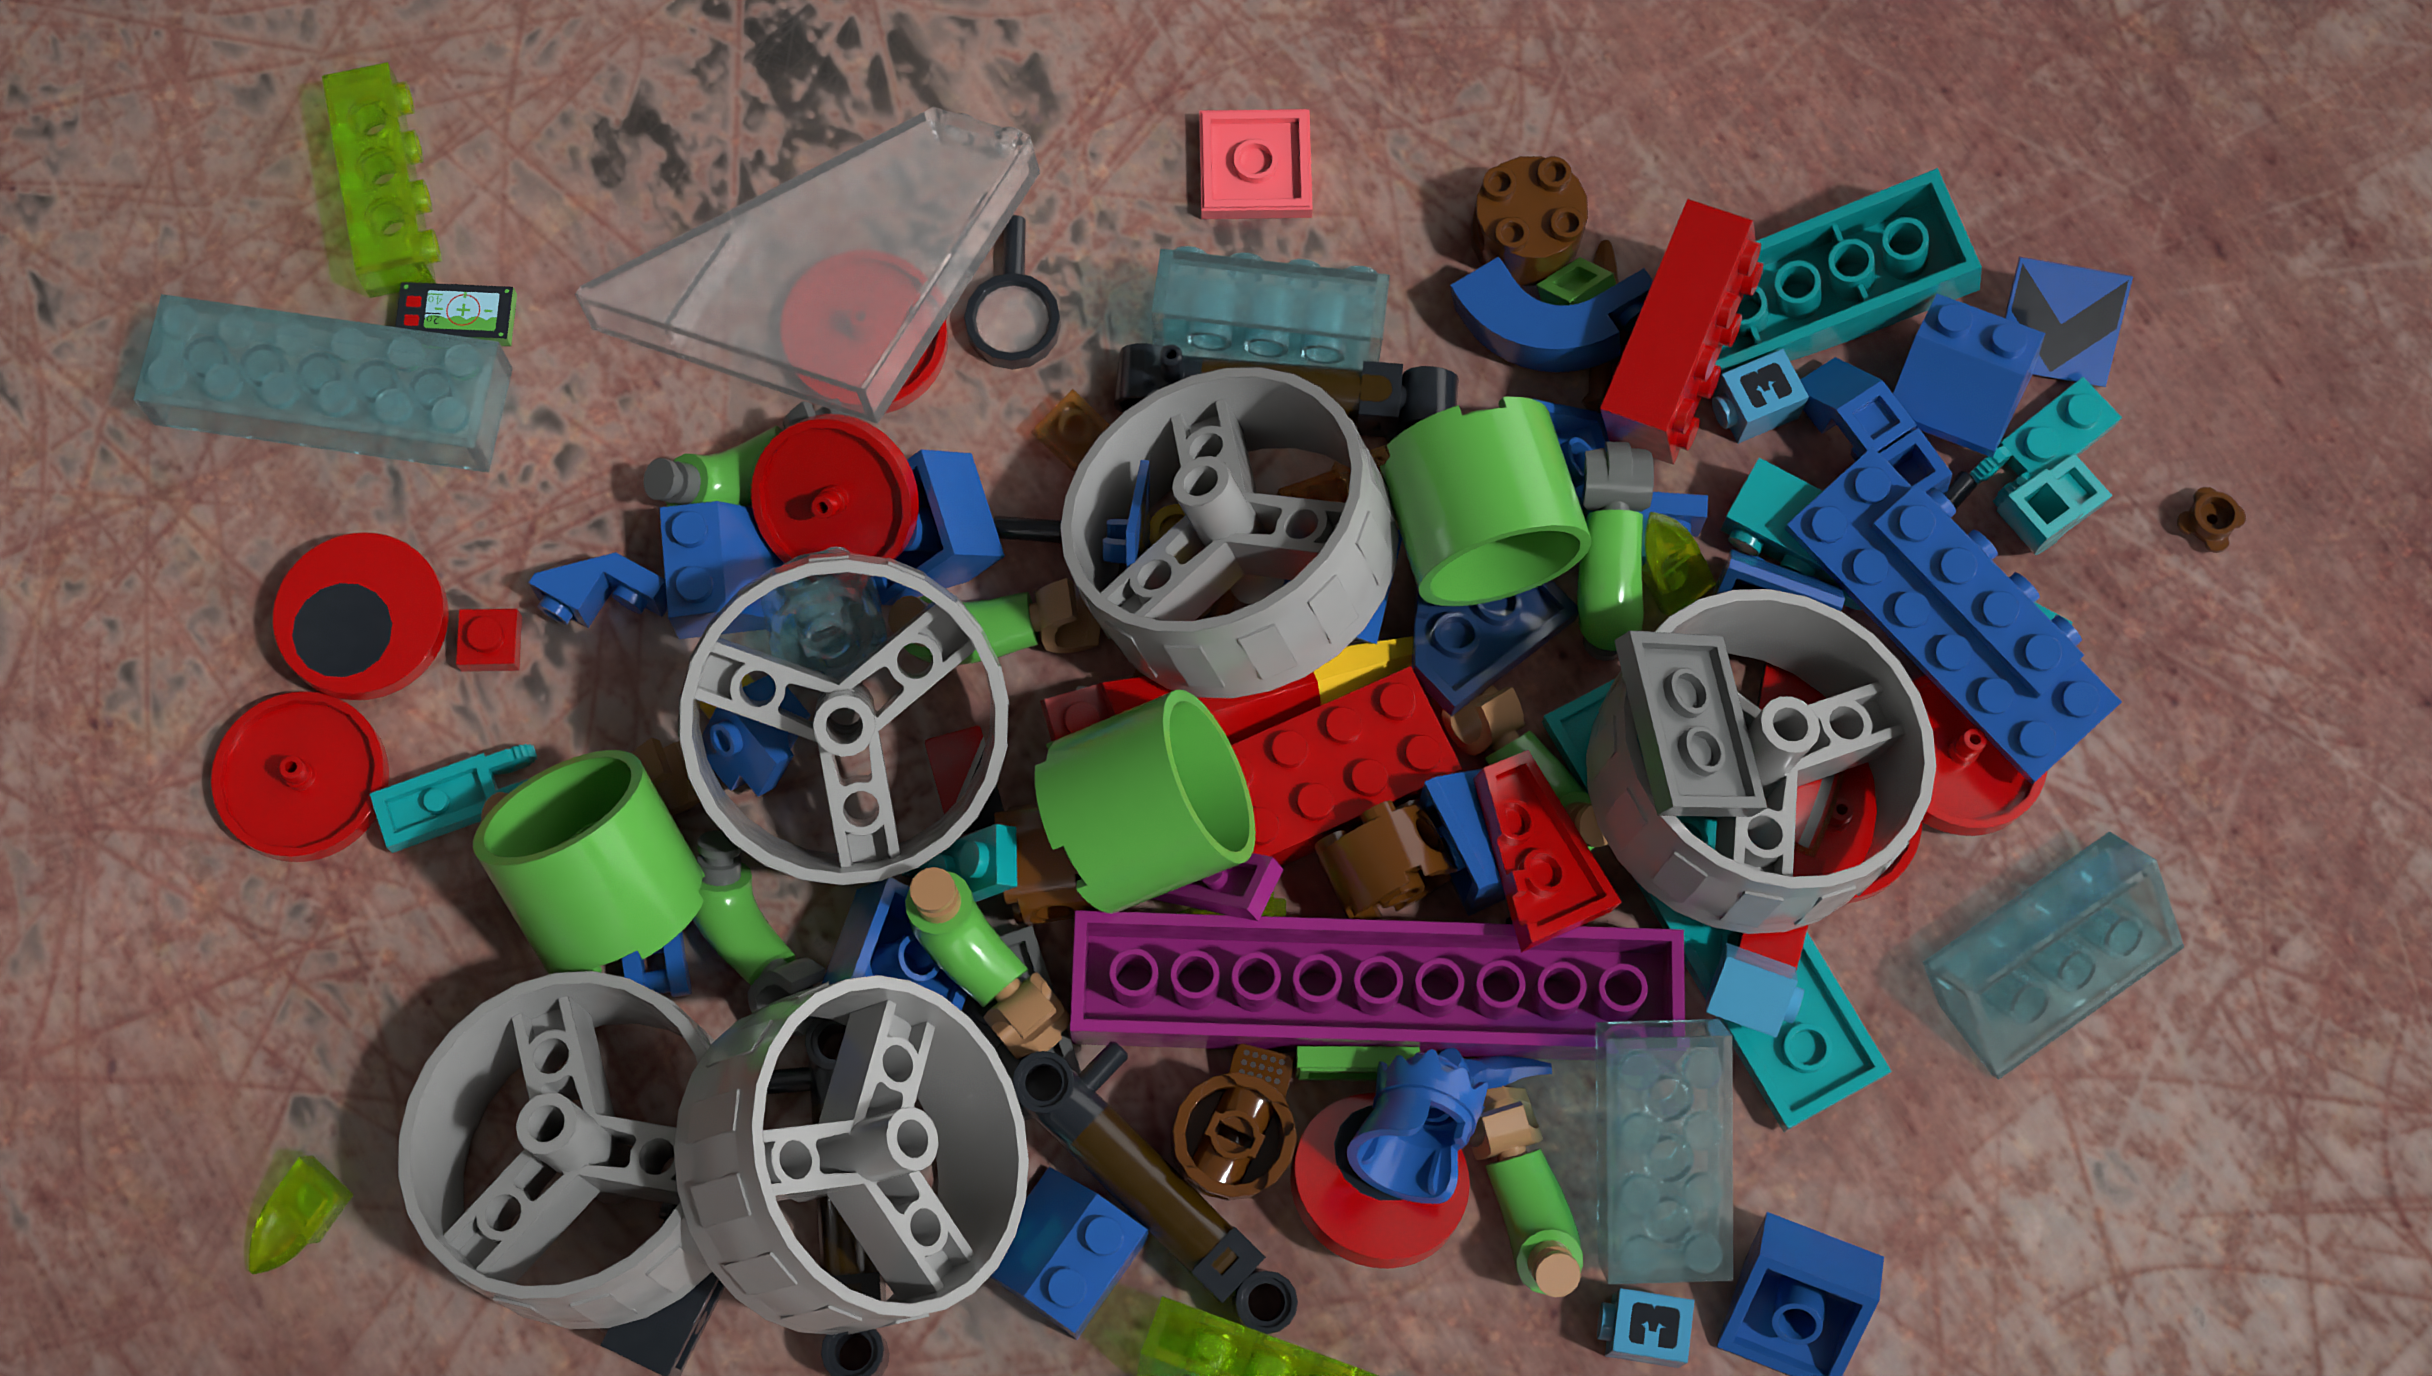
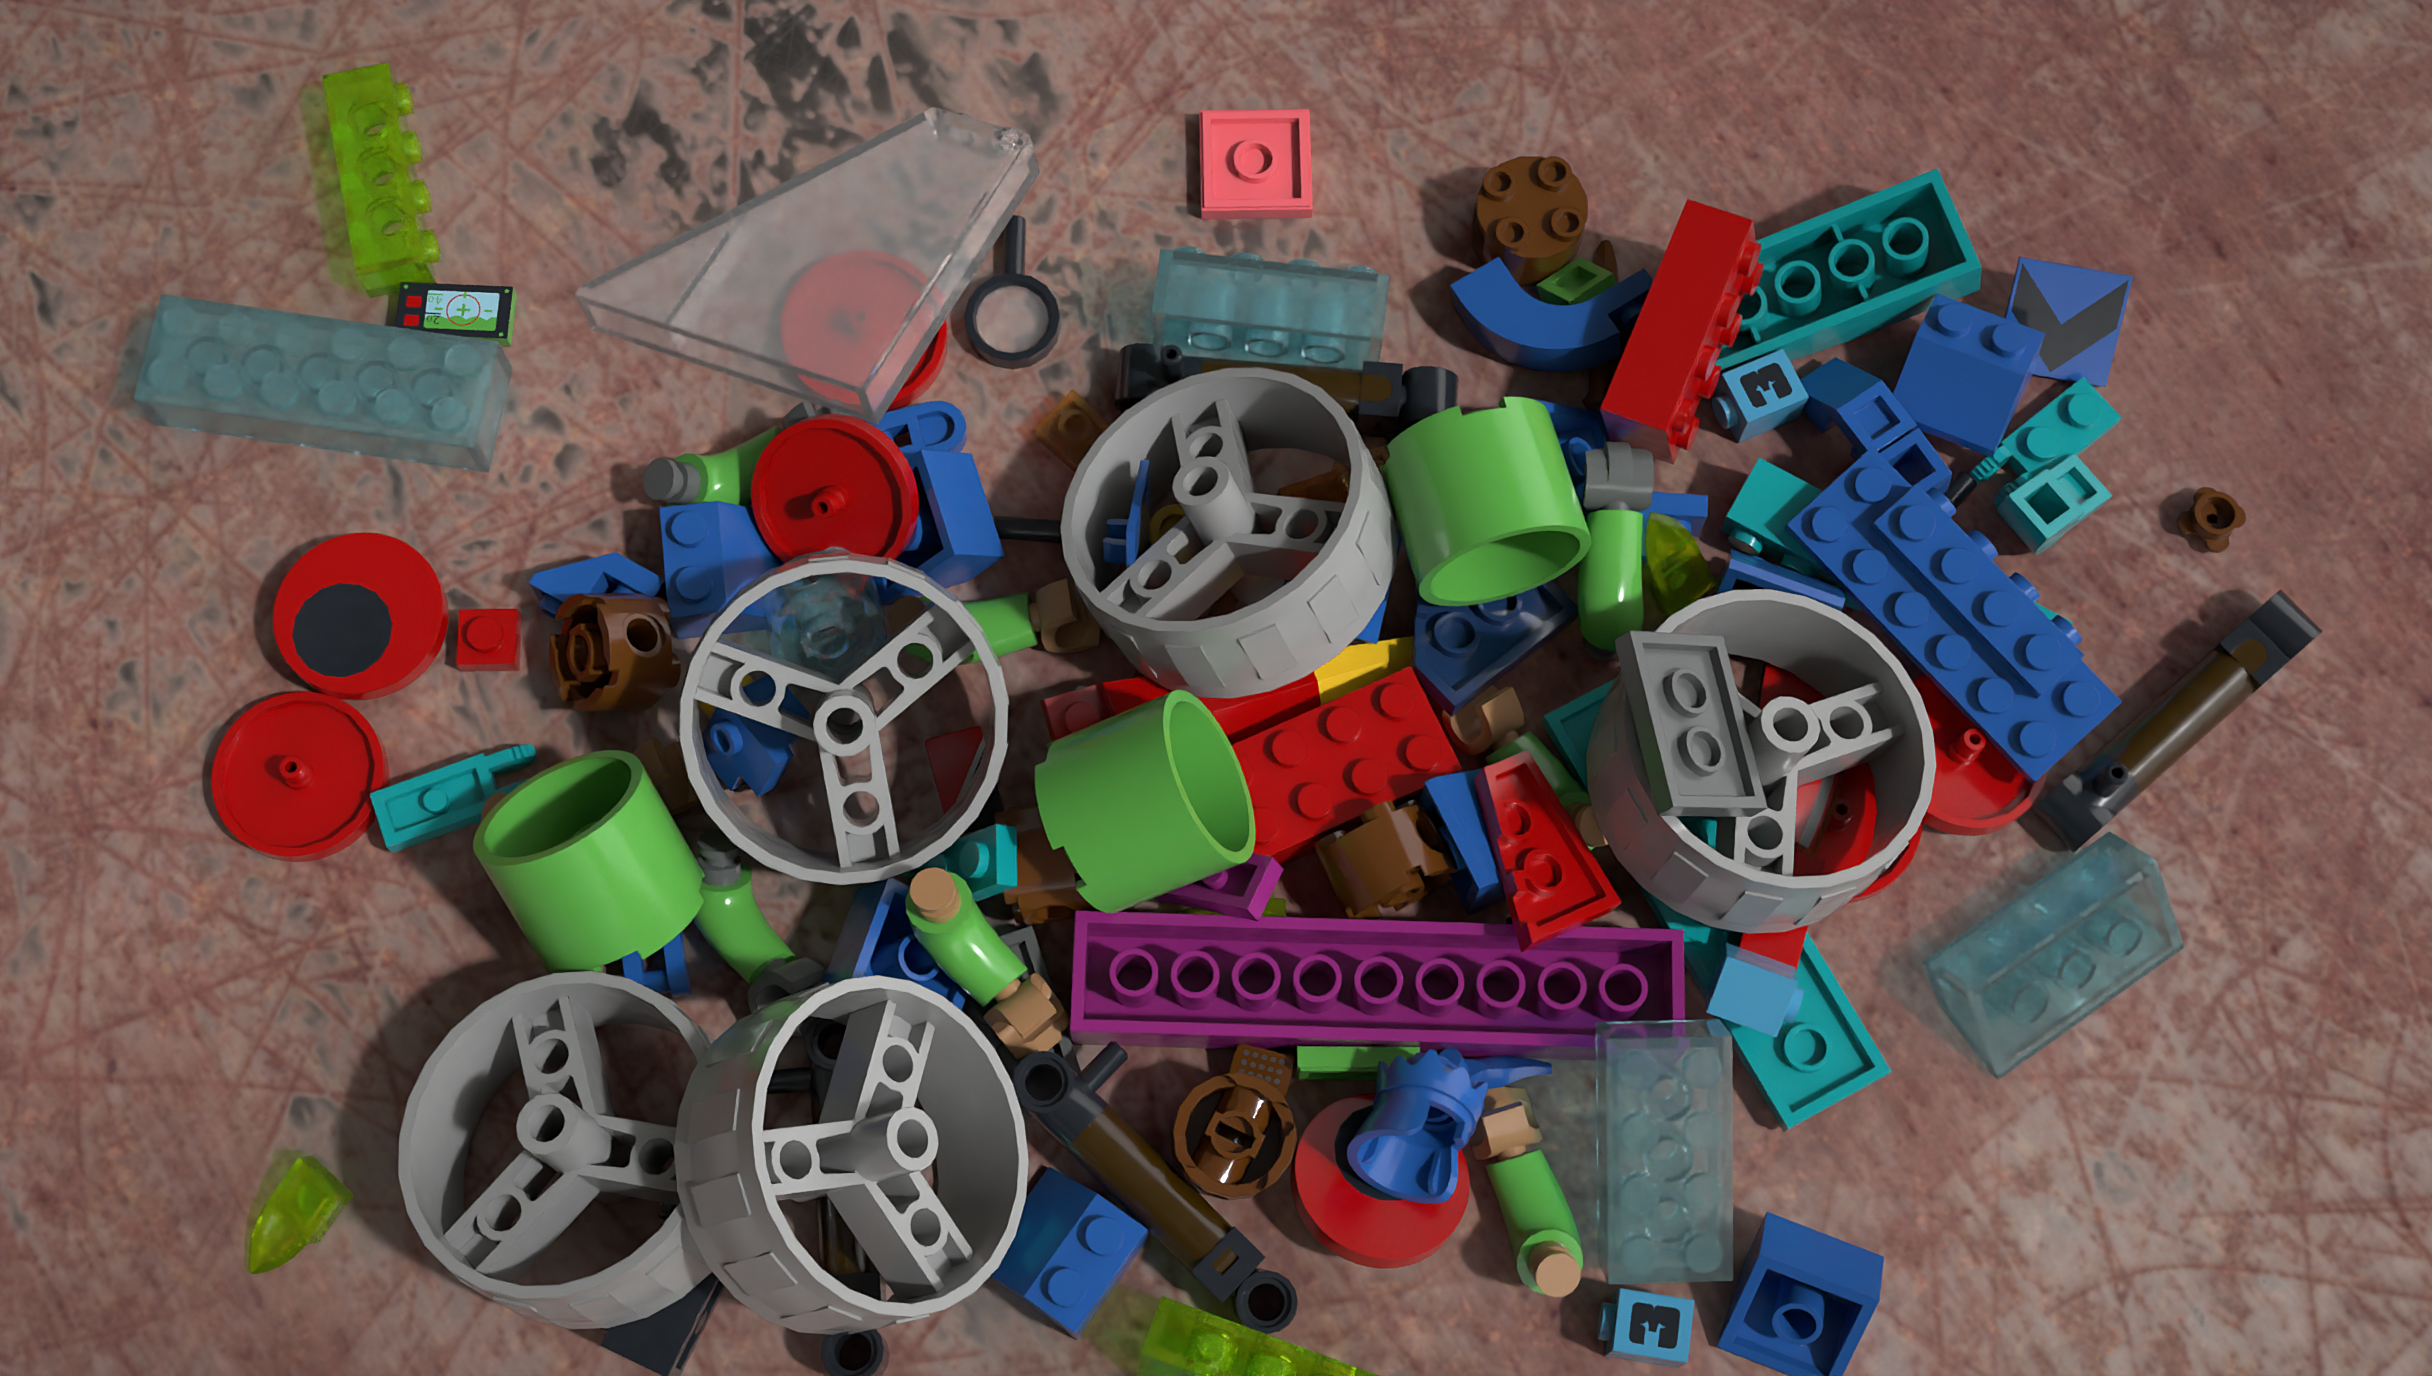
(613, 652): none -> reddish brown brick
(930, 426): none -> blue plate
(2176, 721): none -> piece

